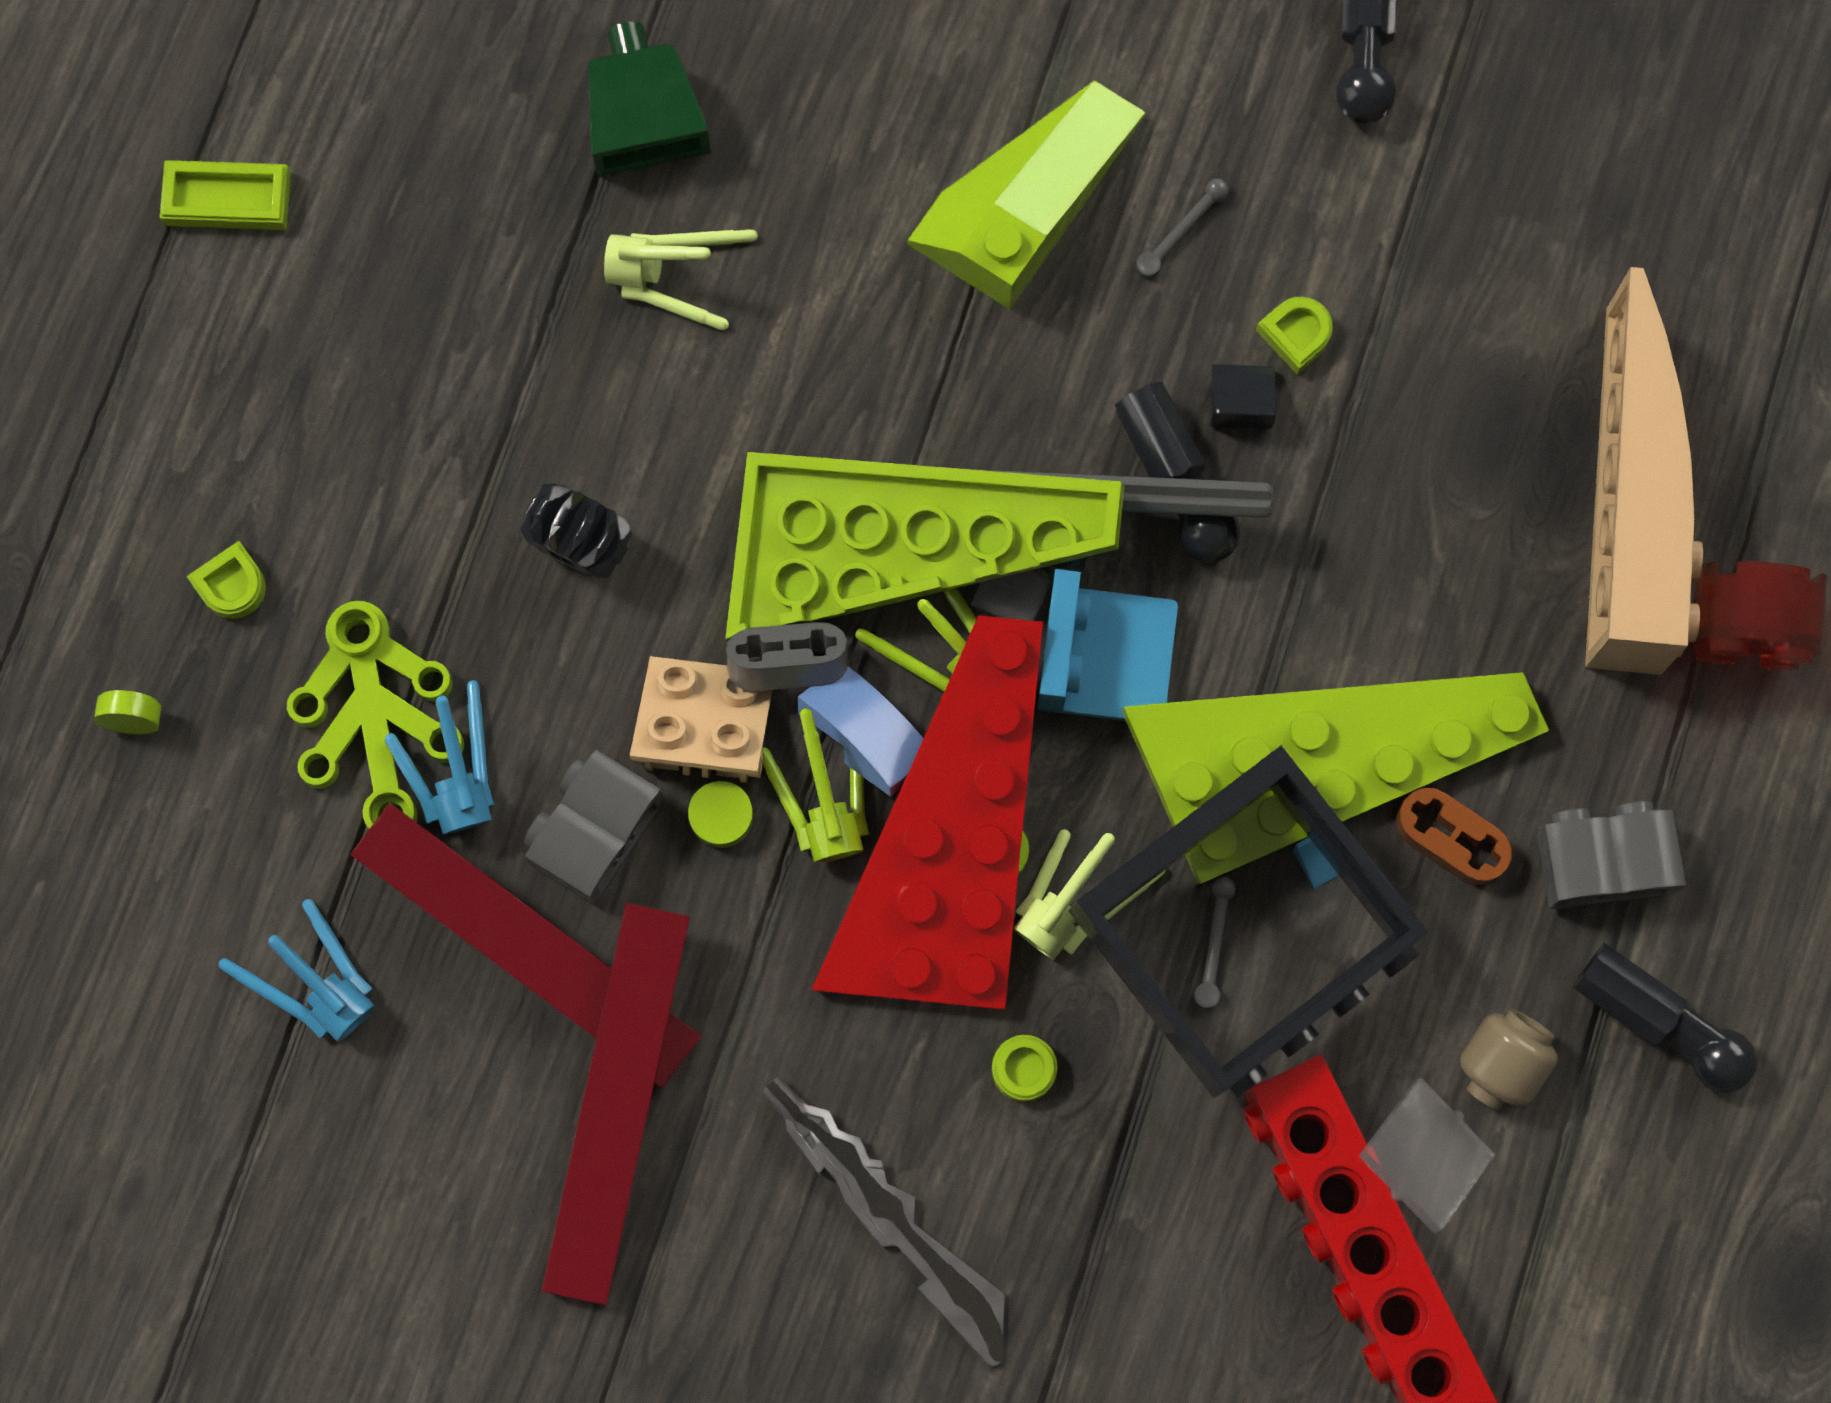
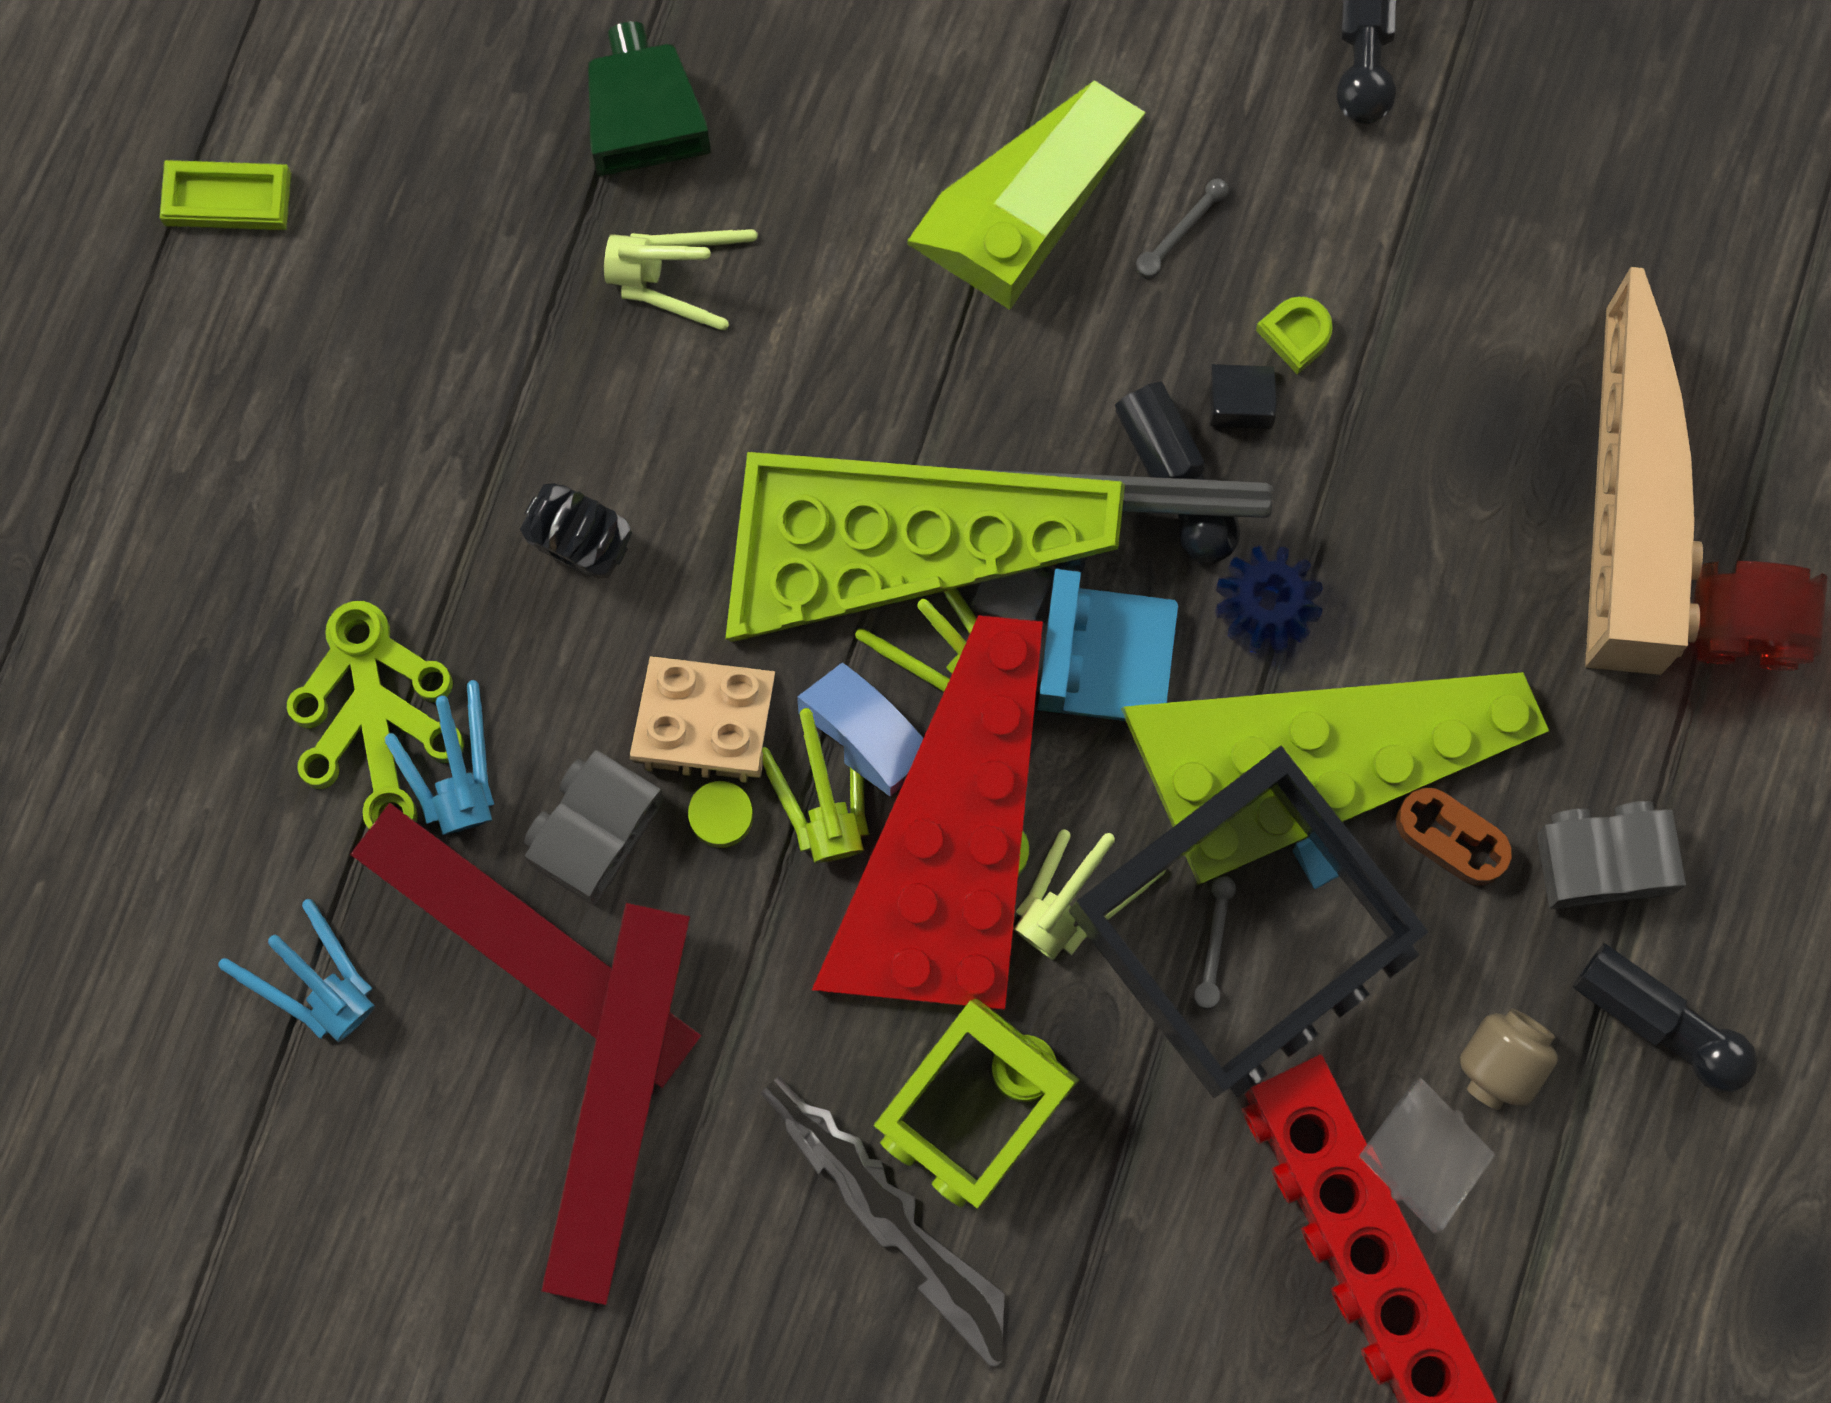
(127, 712): lime tile -> none
(230, 583): lime tile -> none
(787, 656): dark grey beam -> none
(1016, 1051): none -> lime window
(1292, 603): none -> clear blue gear

